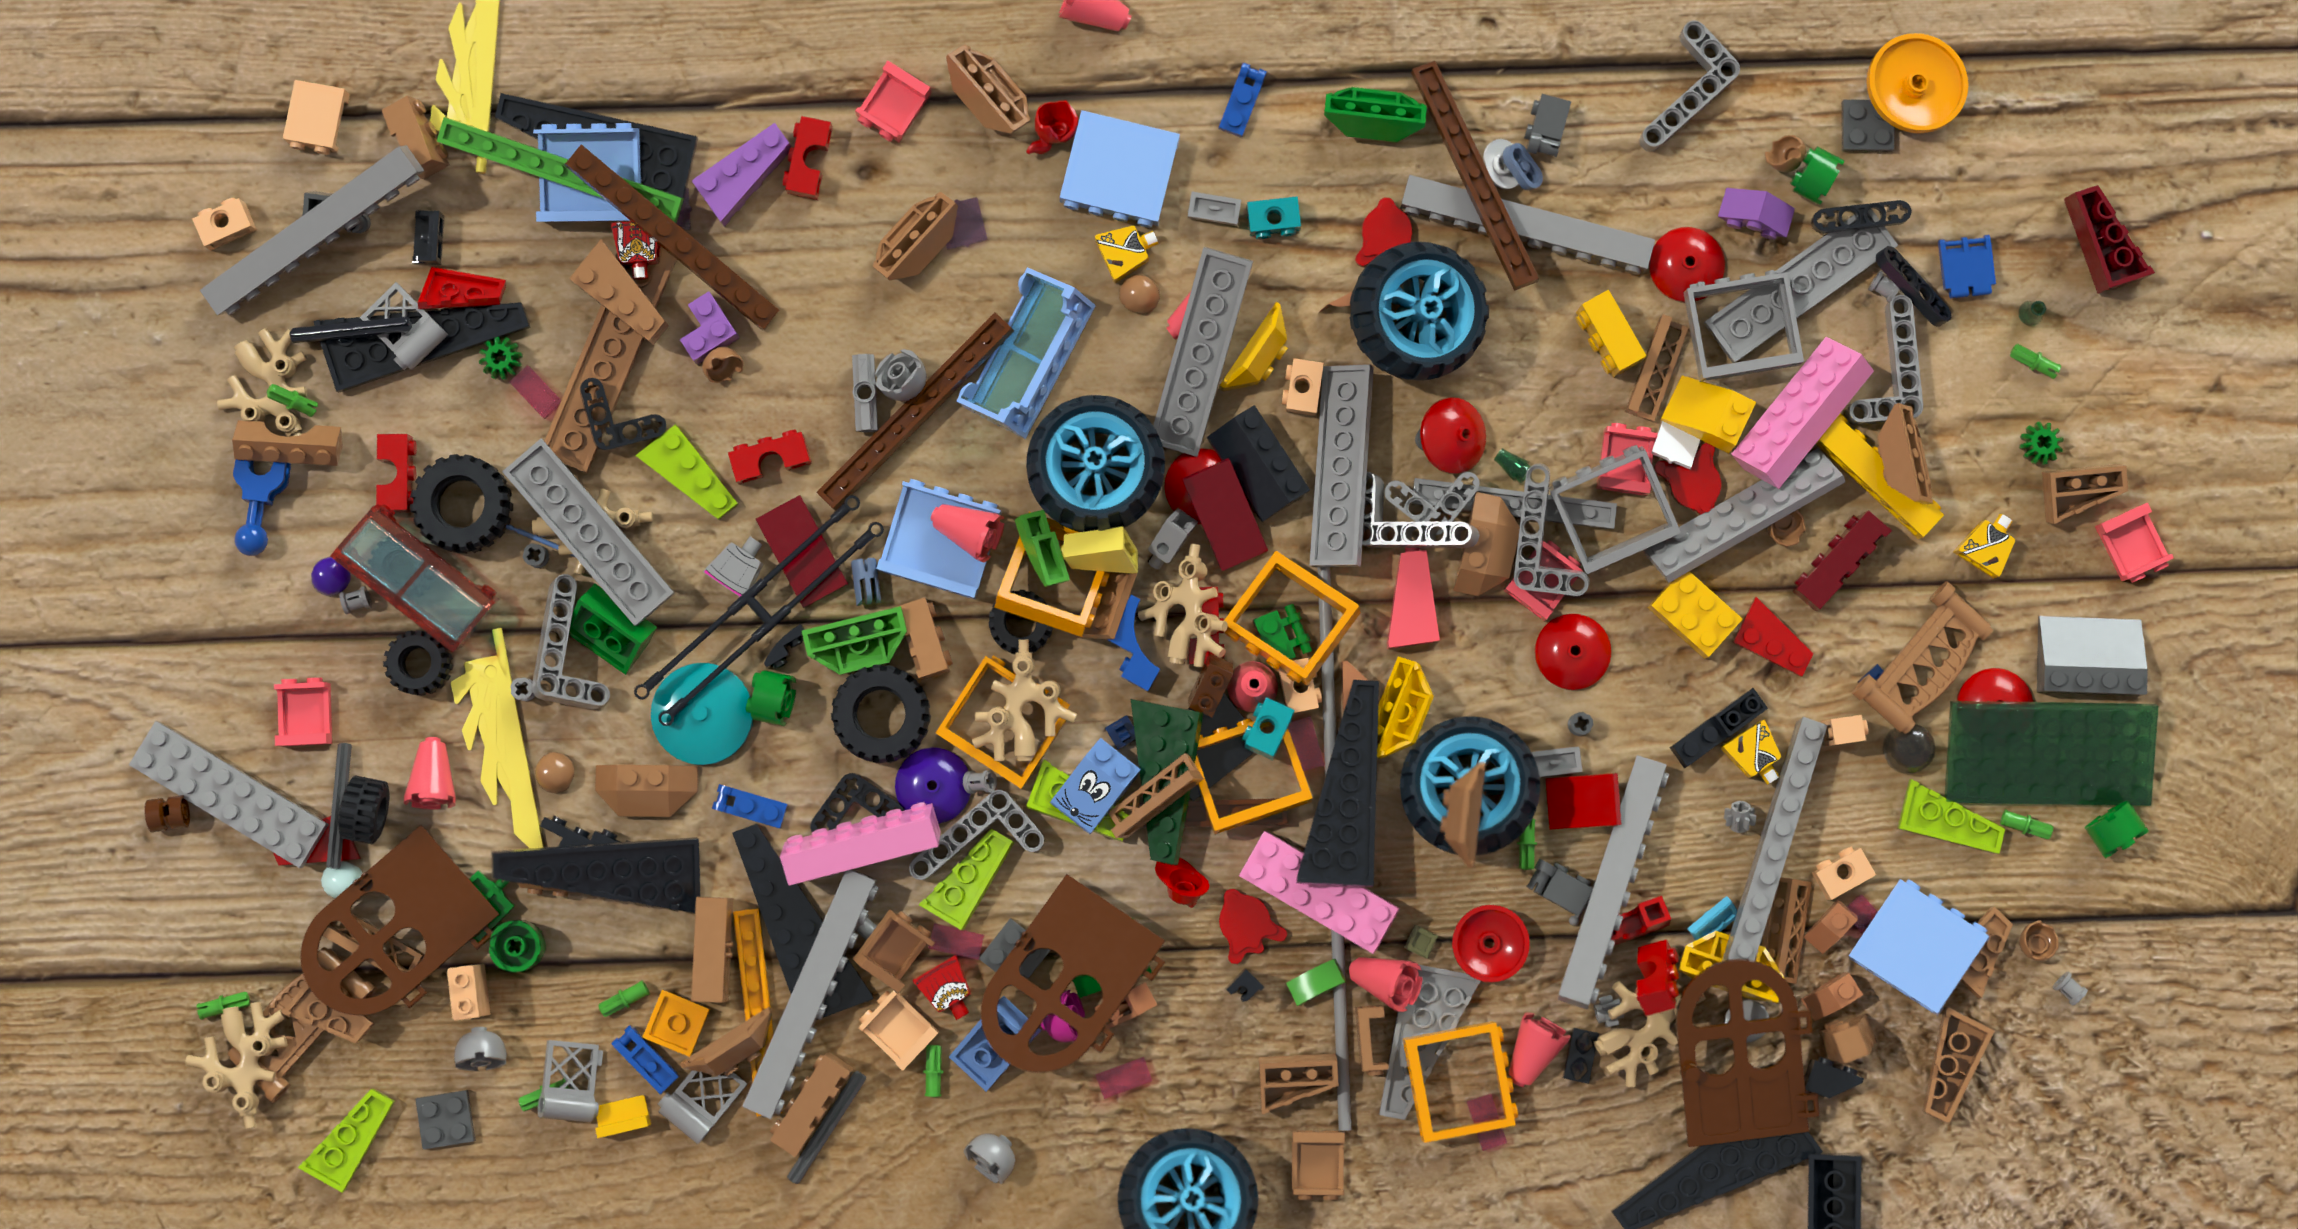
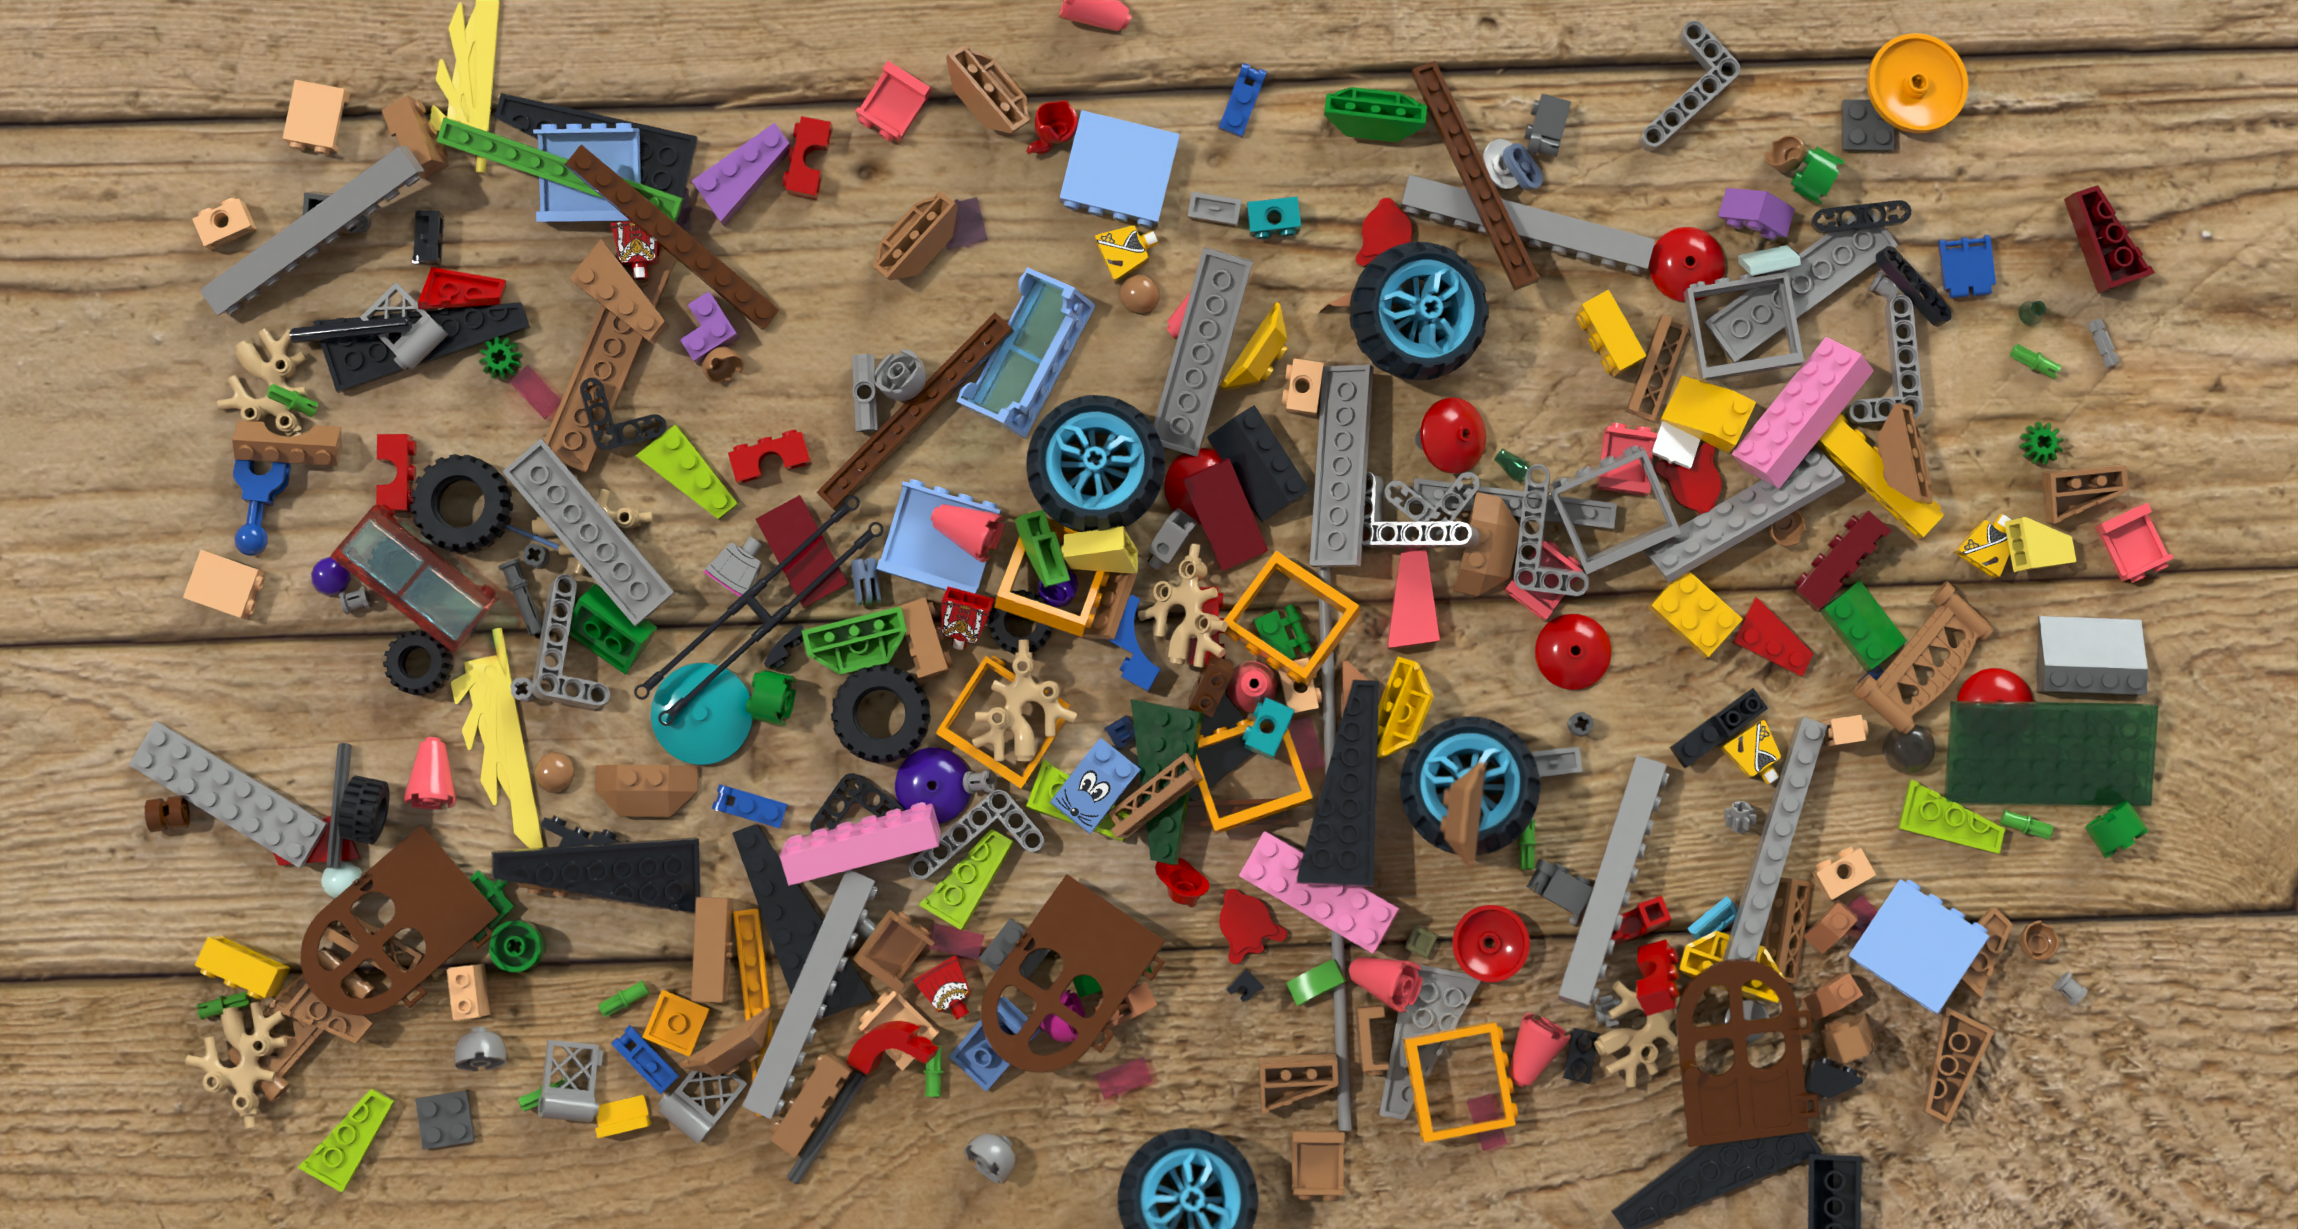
(224, 585): none -> light nougat panel
(241, 967): none -> yellow brick
(304, 713): coral panel -> none
(518, 586): none -> dark grey pin
(890, 1035): none -> red arch
(964, 616): none -> torso
(1059, 594): none -> dark purple hair
(1583, 801): red tile -> none
(1769, 260): none -> light aqua tile
(1863, 626): none -> green slope
(2037, 545): none -> light yellow slope
(2103, 342): none -> light grey axle

